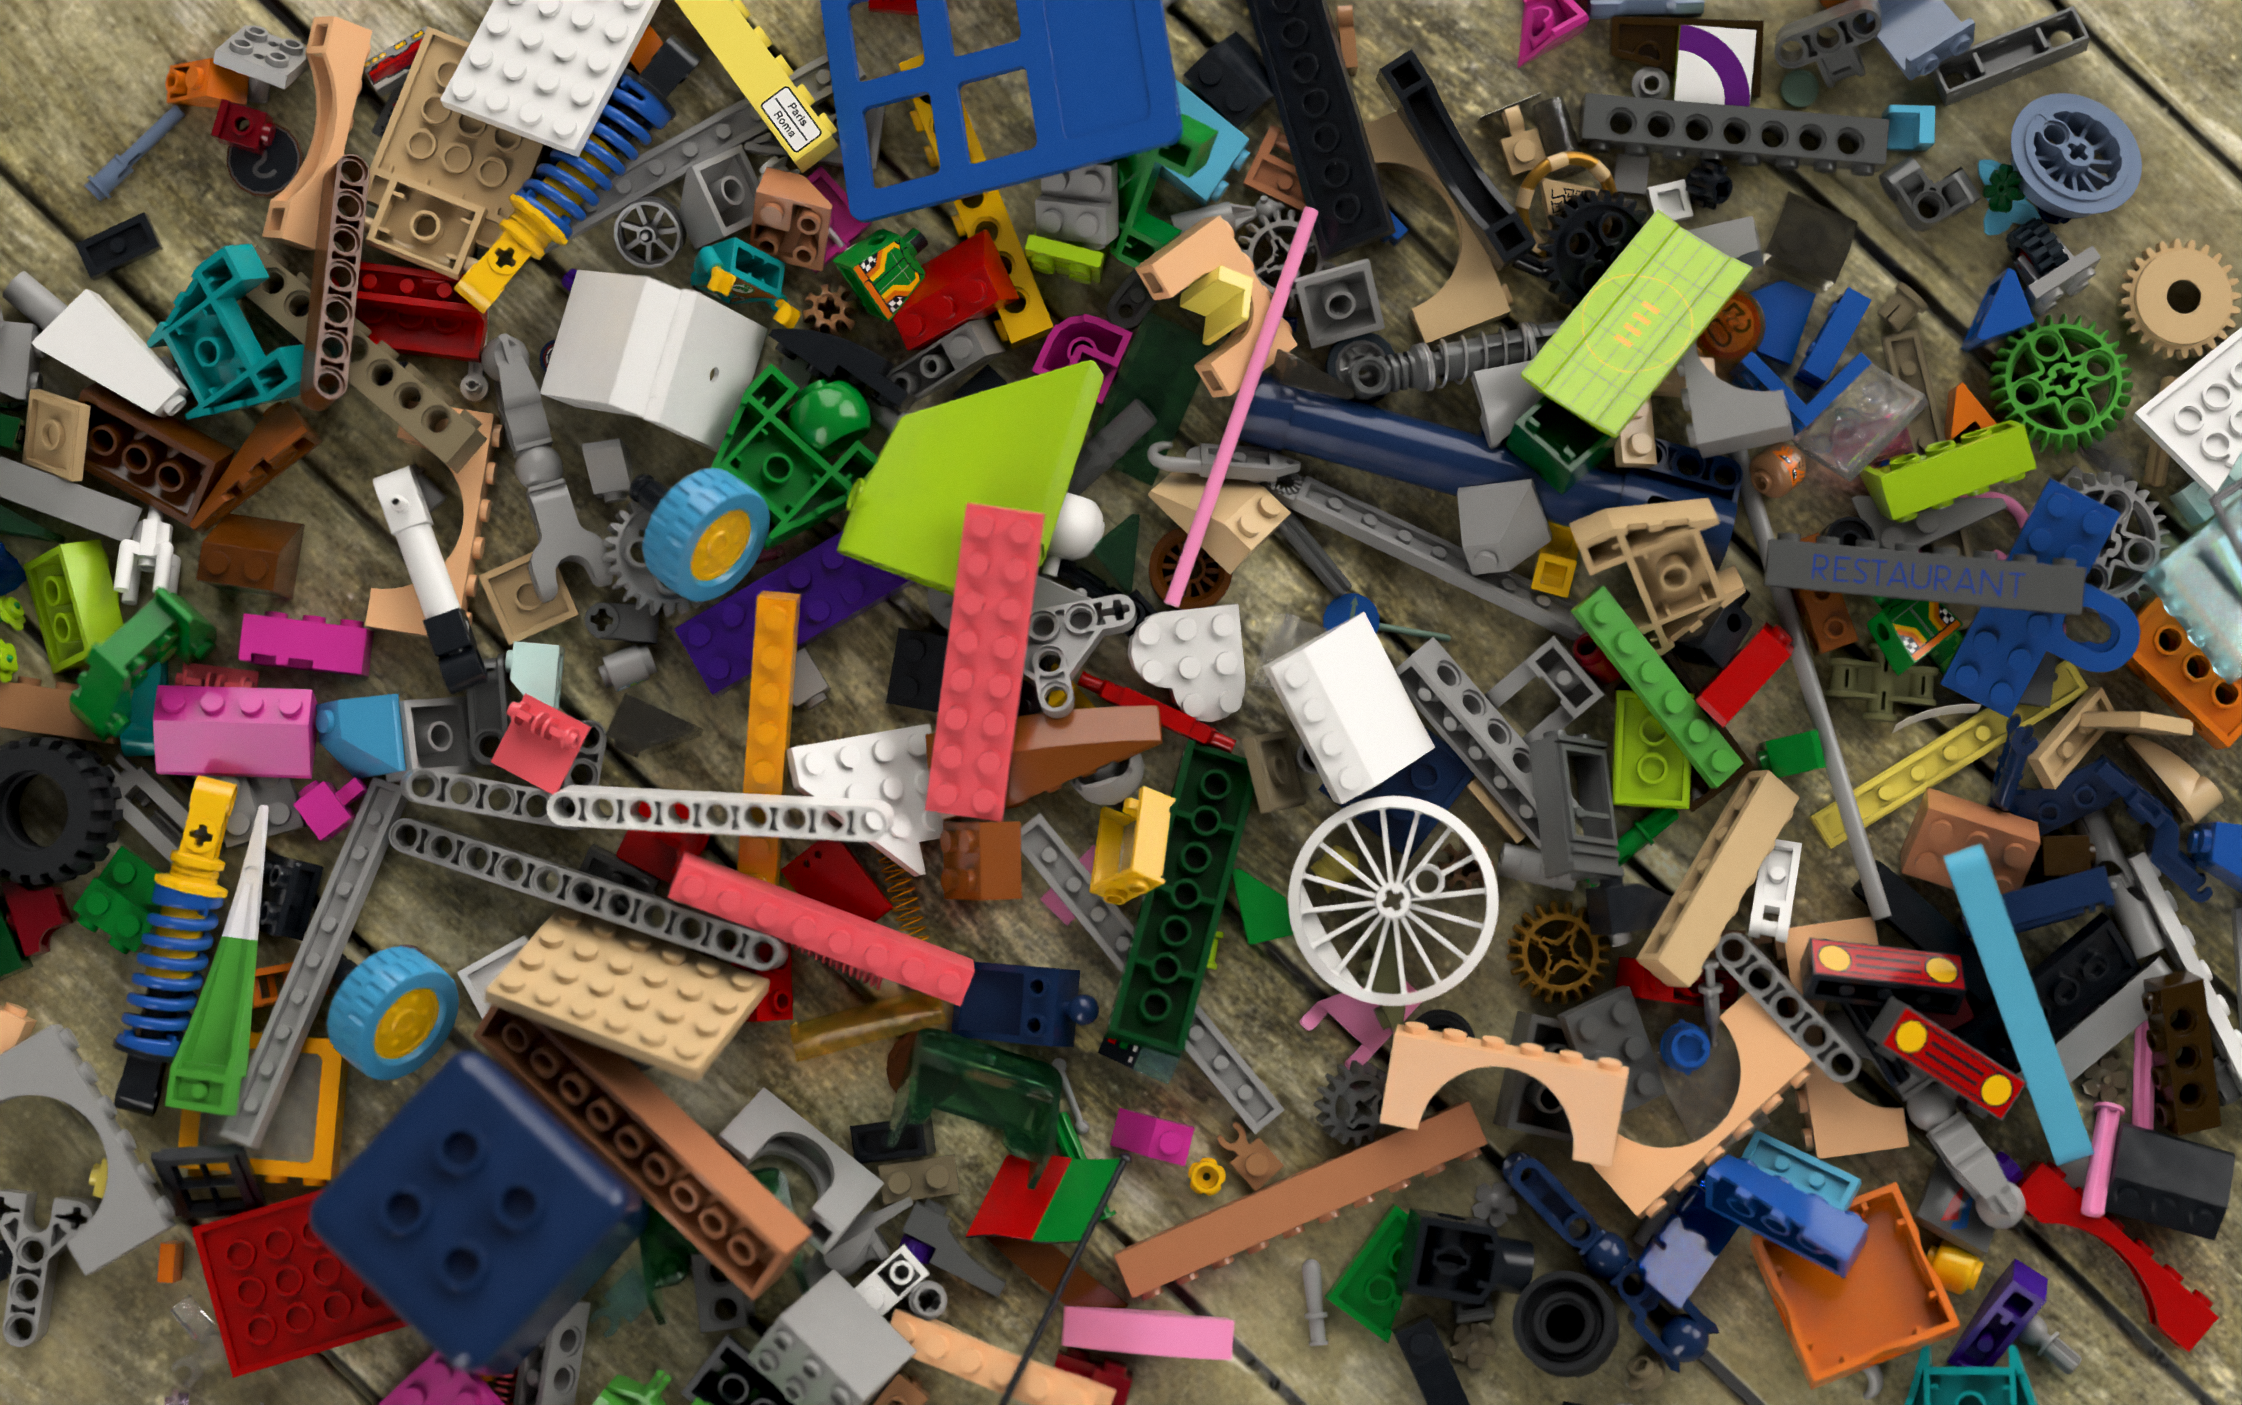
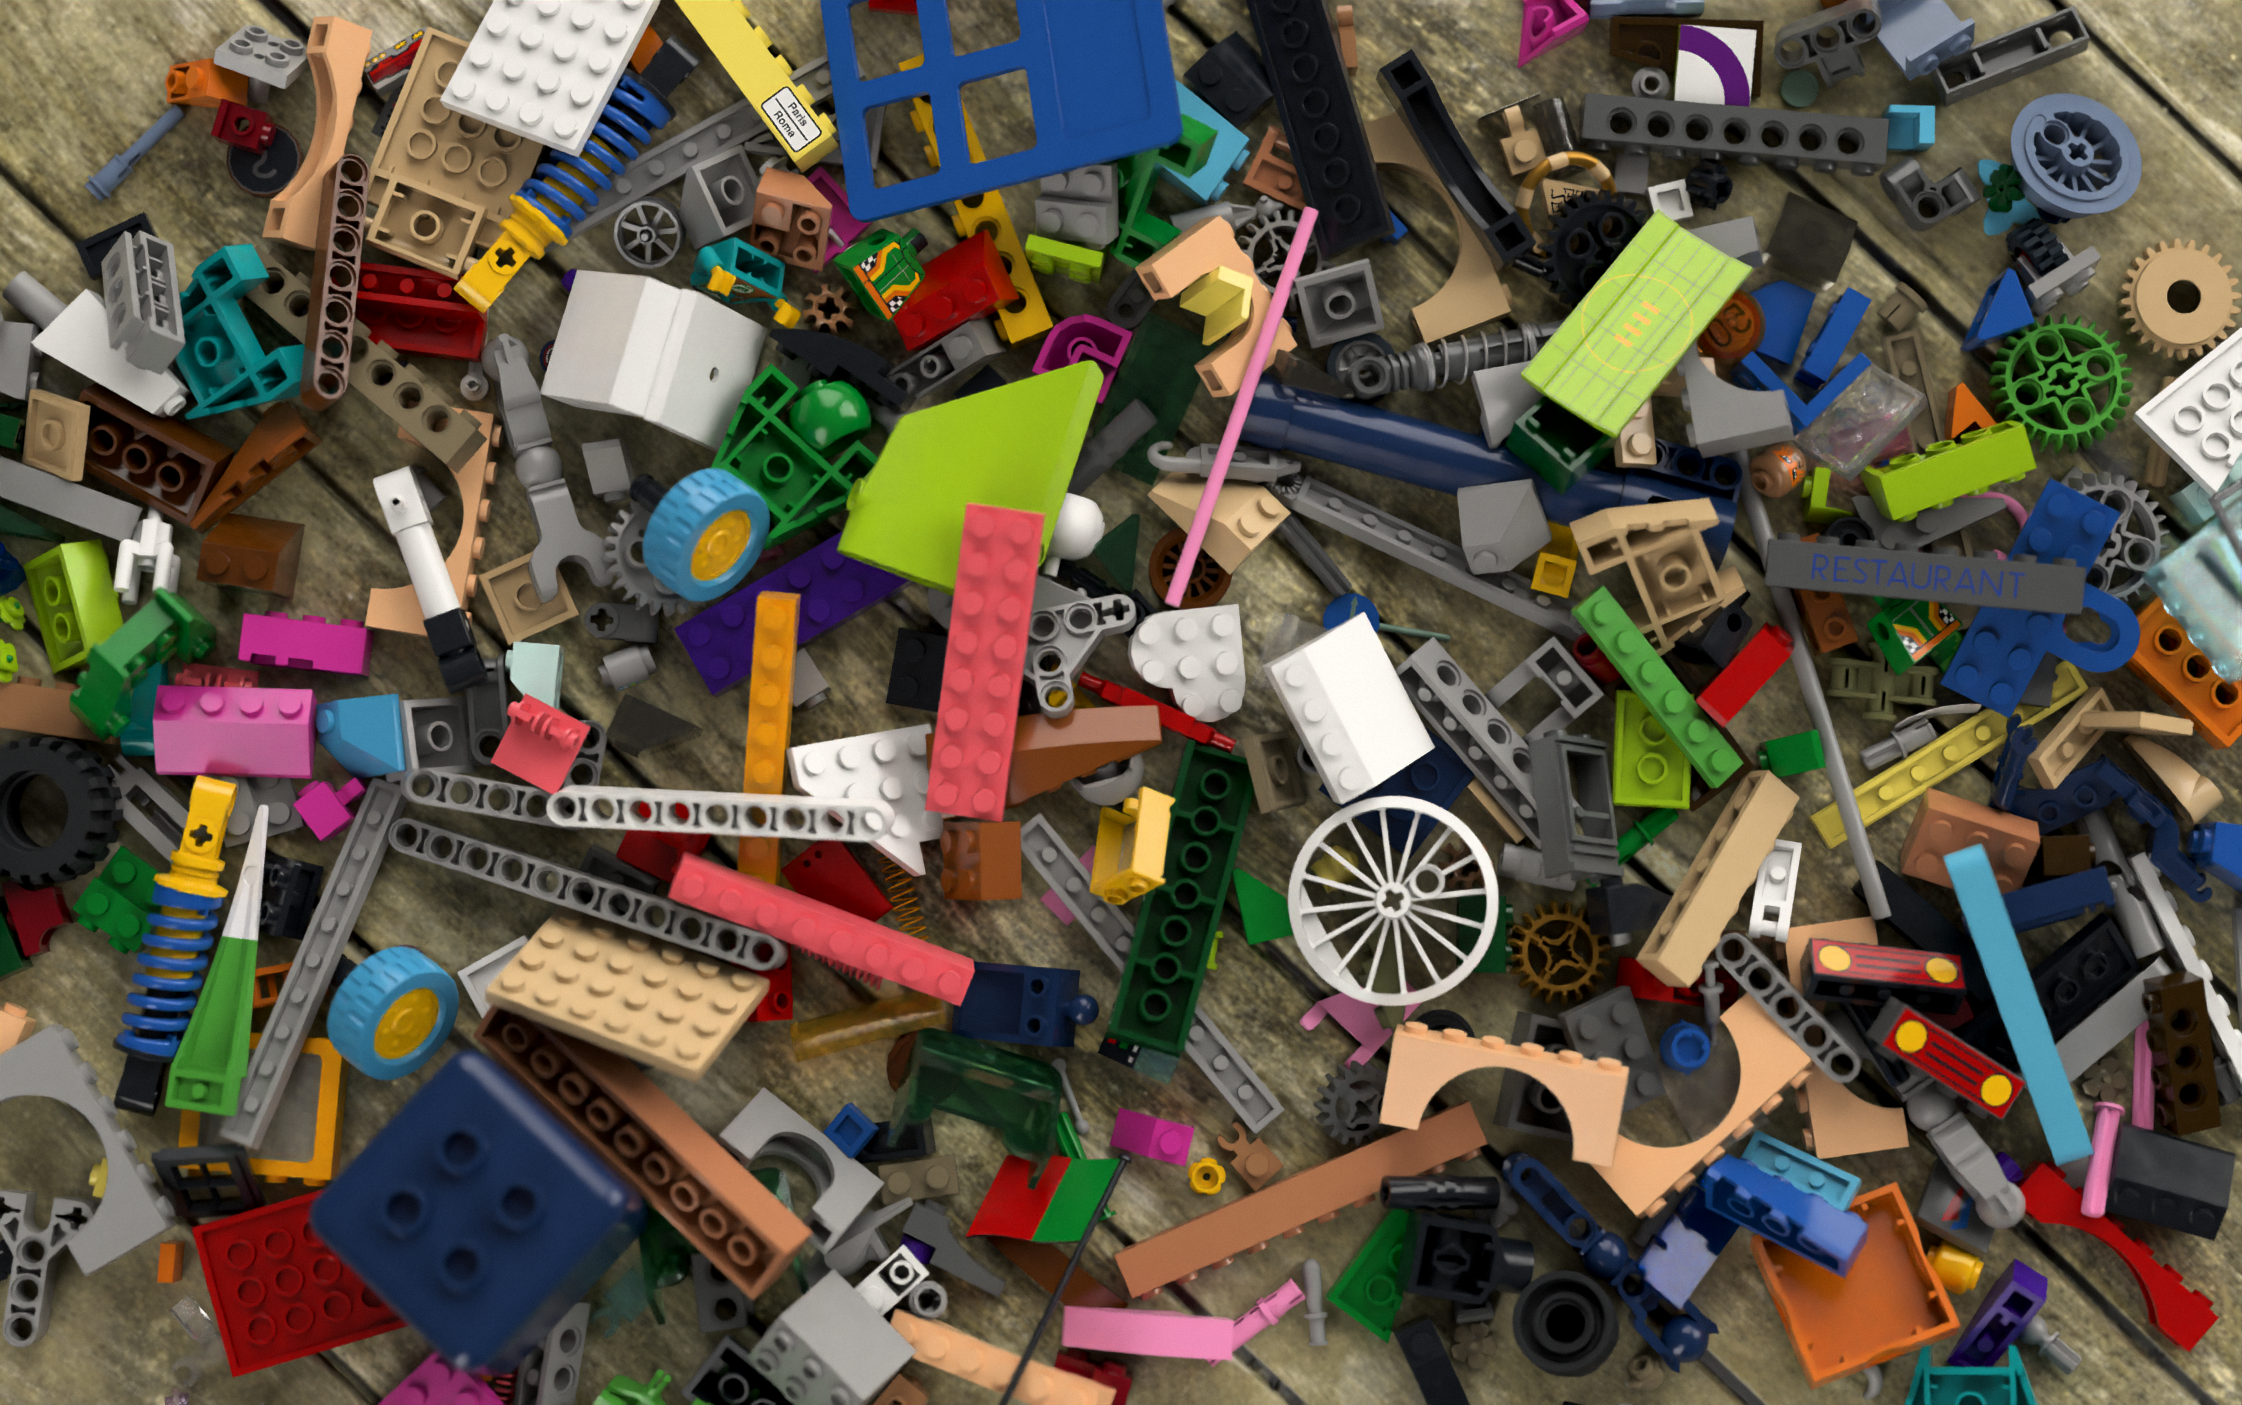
(146, 301): none -> light grey brick
(851, 1130): none -> blue plate
(1264, 1313): none -> bright pink pin
(1440, 1192): none -> black axle
(1498, 951): none -> dark green brick
(1815, 492): none -> lime plate
(1898, 744): none -> light grey axle

